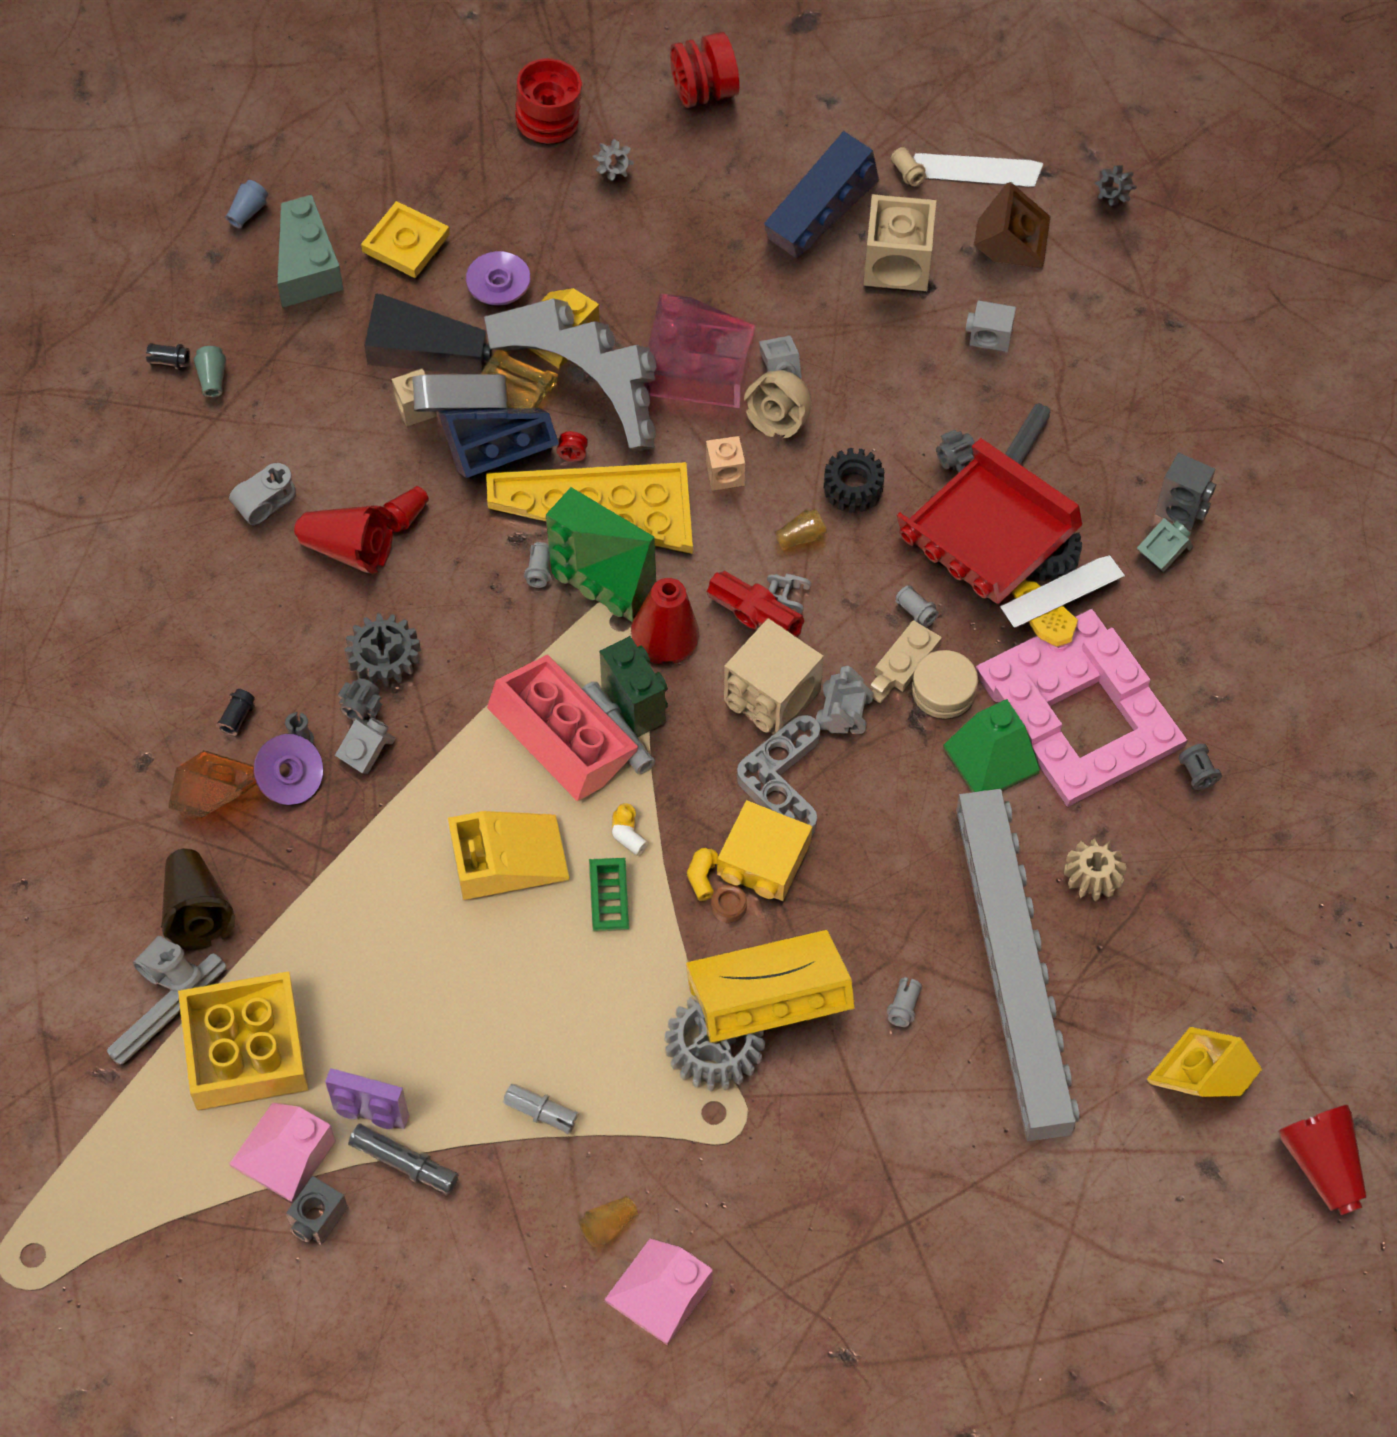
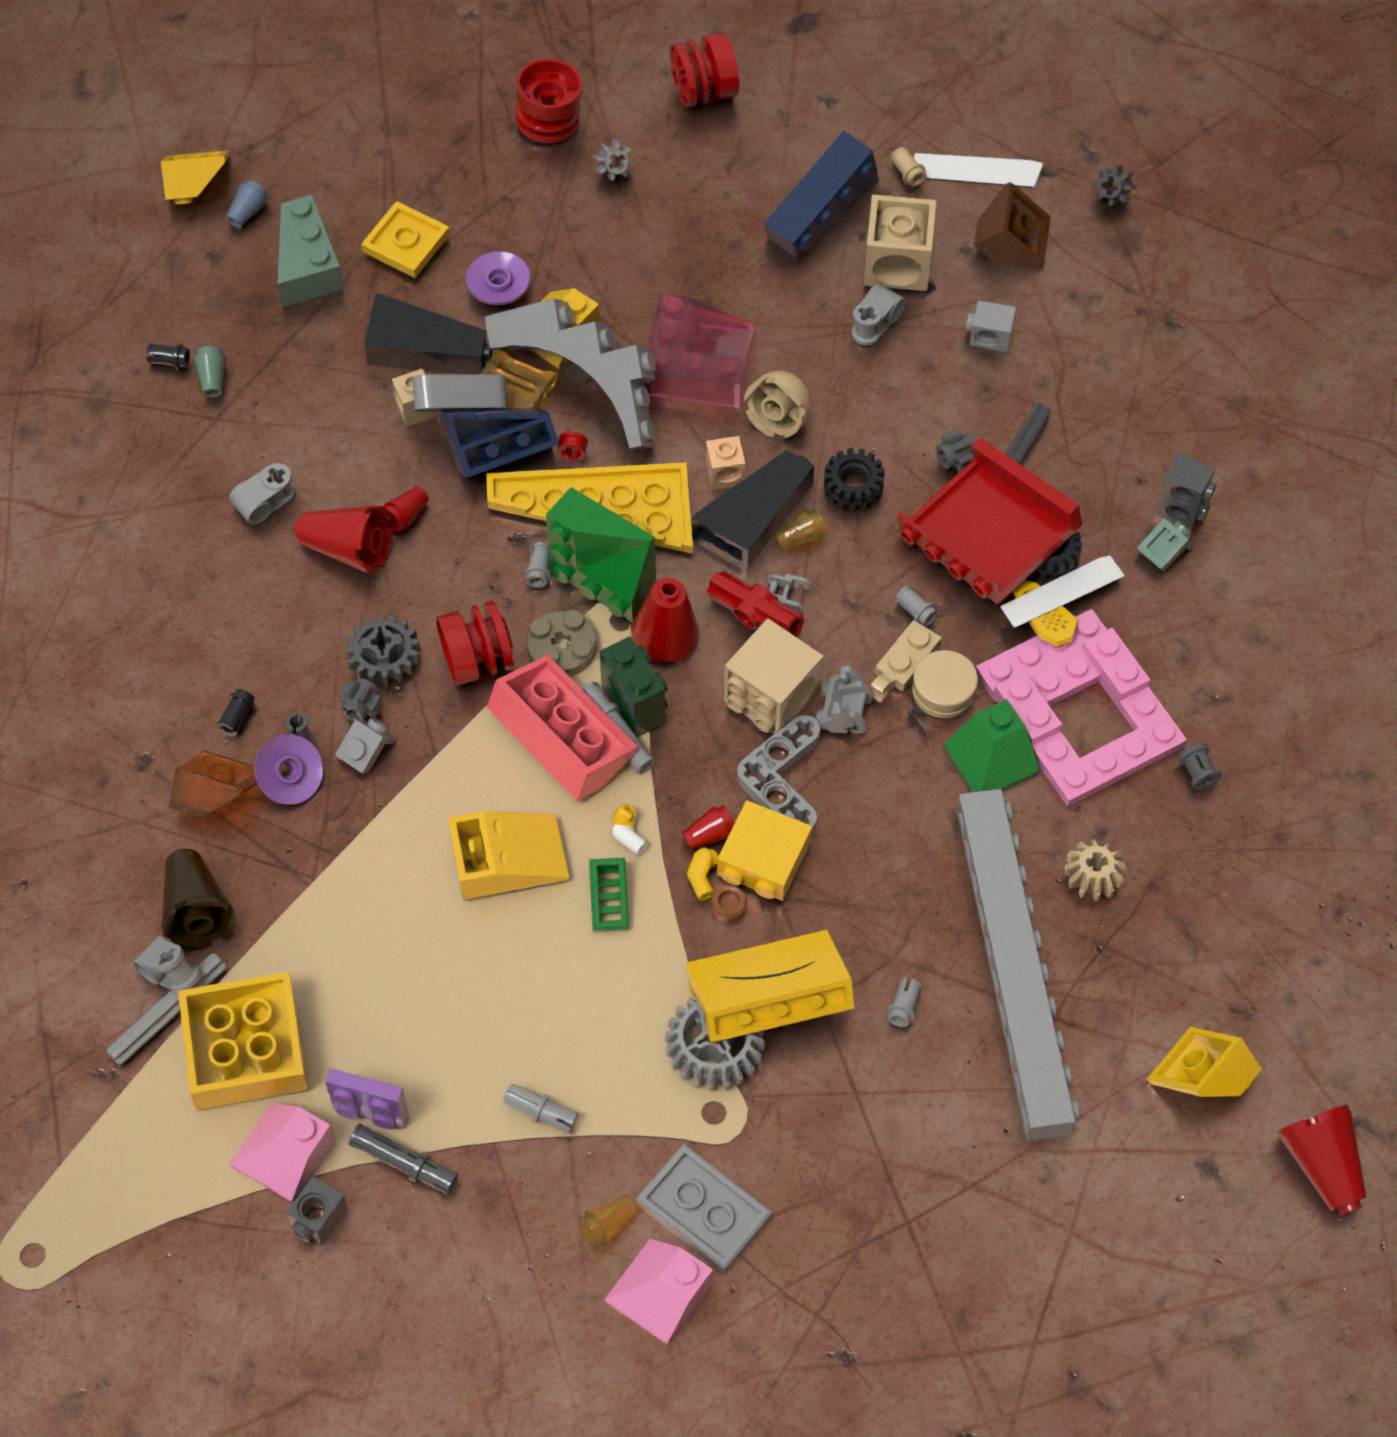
(190, 173): none -> yellow slope
(475, 642): none -> red wheel
(564, 625): none -> dark tan plate
(703, 1208): none -> light grey tile
(709, 828): none -> red cone
(755, 508): none -> black slope
(780, 355): light grey bracket -> none
(876, 314): none -> light grey piece

